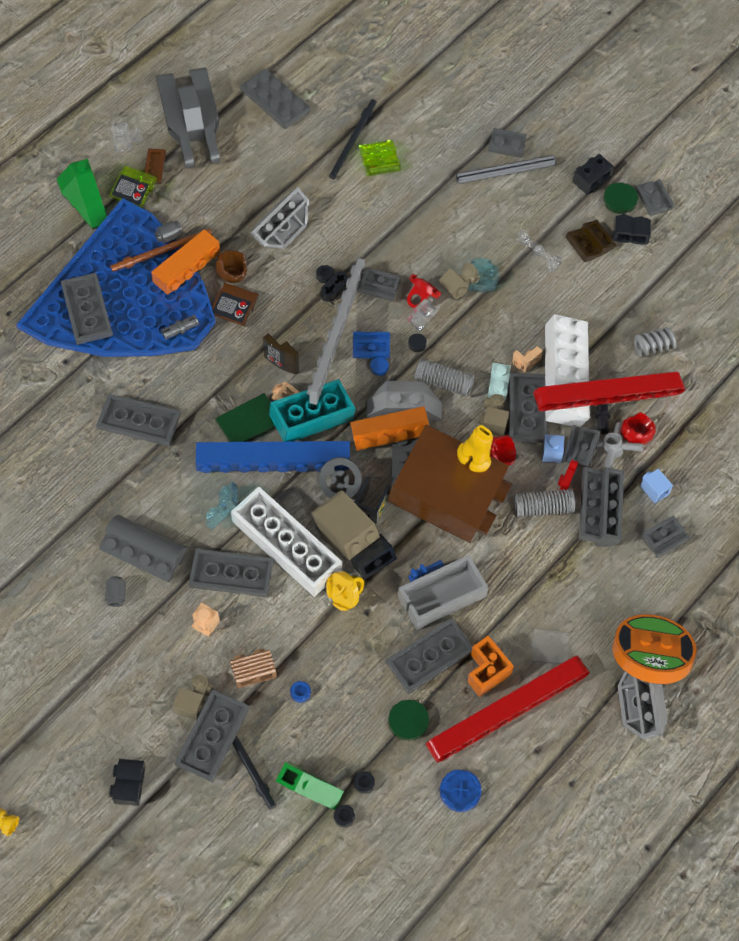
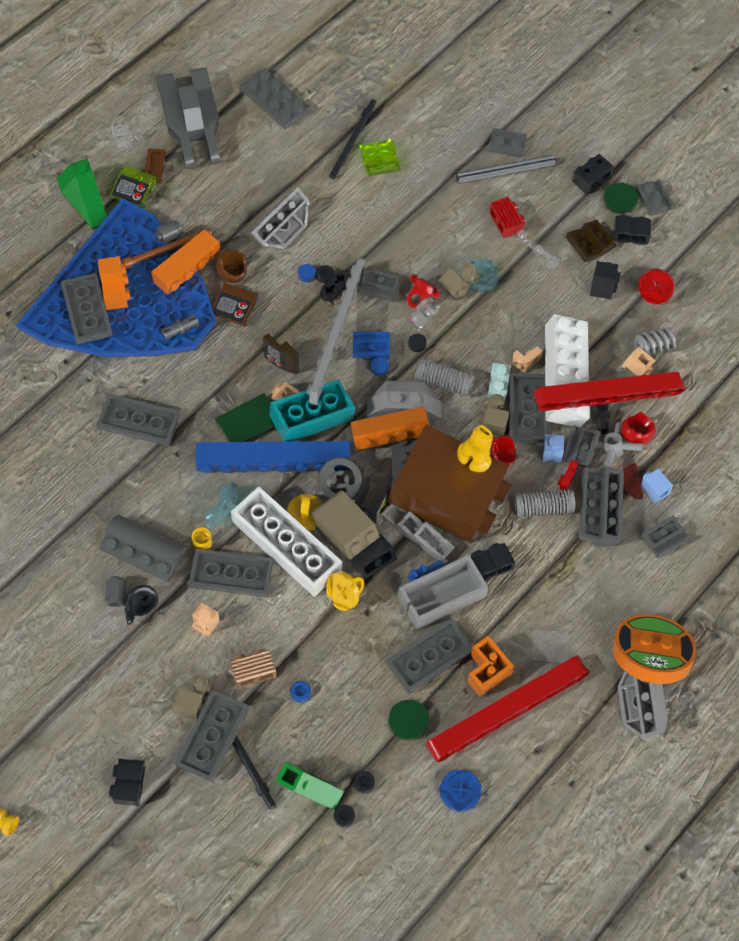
(113, 280): none -> orange brick
(140, 602): none -> black hat
(202, 535): none -> yellow wheel
(301, 509): none -> yellow tile
(306, 273): none -> blue tile
(418, 532): none -> light grey slope
(493, 561): none -> black brick
(506, 217): none -> red brick
(605, 280): none -> black brick
(632, 482): none -> clear red tile
(639, 362): none -> light nougat brick
(656, 286): none -> red tile

